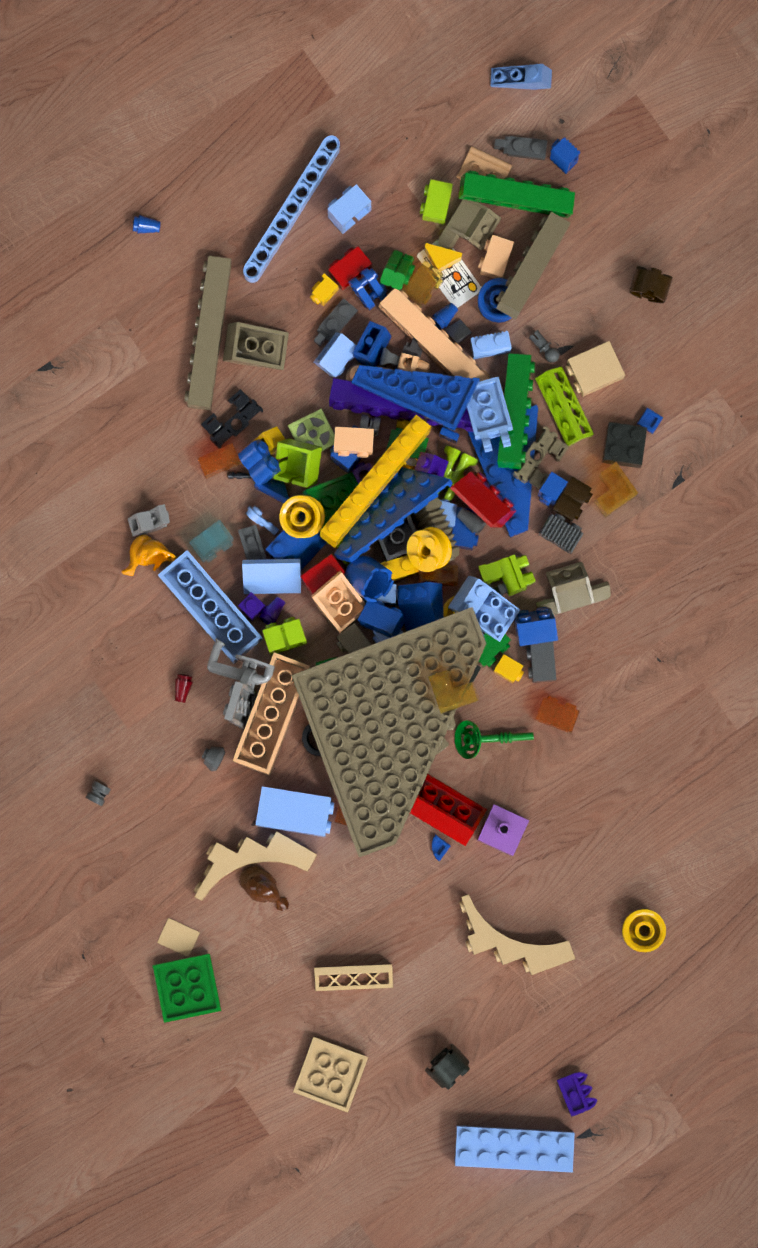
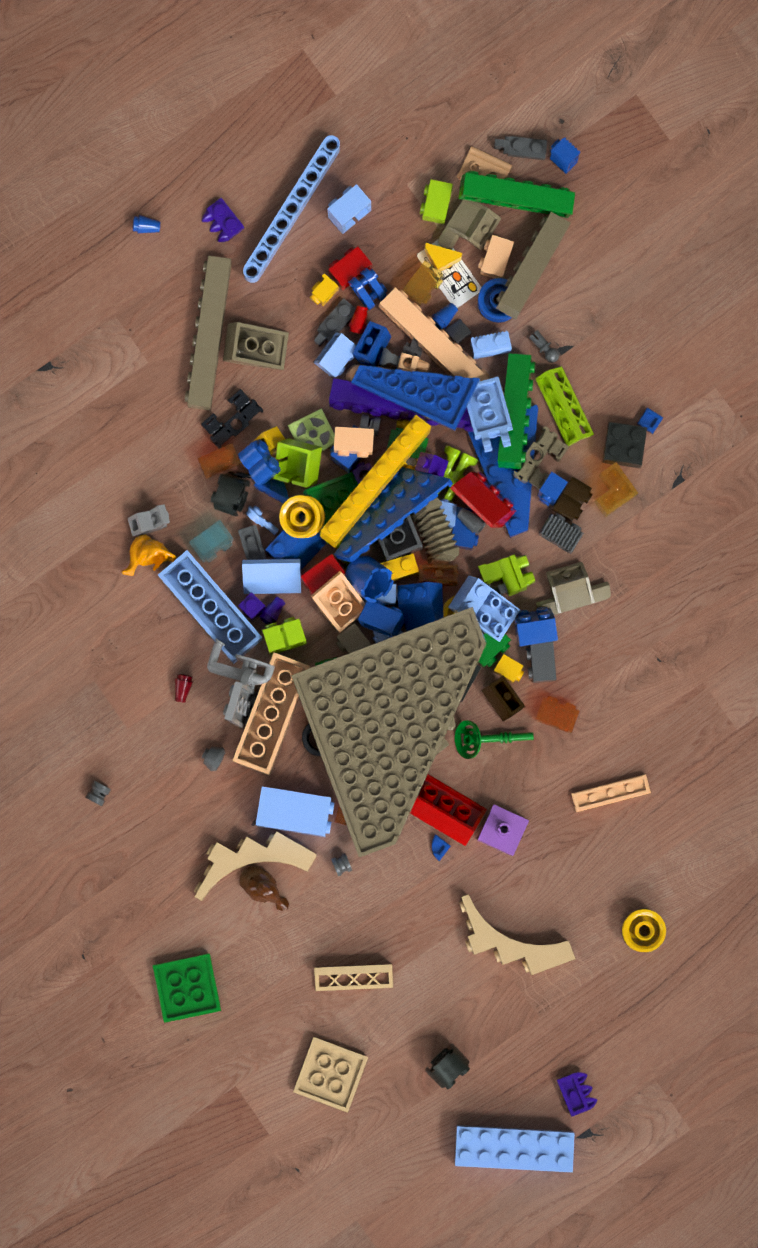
(178, 937): tan sticker -> none
(223, 219): none -> dark purple plate
(230, 494): none -> pearl dark grey brick
(341, 864): none -> dark grey wheel
(359, 320): none -> red cone
(398, 270): green brick -> none
(419, 546): yellow wheel -> none
(448, 696): clear yellow brick -> none
(449, 435): blue tile -> none
(503, 698): none -> dark brown brick
(522, 77): medium blue slope -> none
(595, 369): tan brick -> none
(610, 793): none -> light nougat tile
(650, 284): dark brown brick -> none

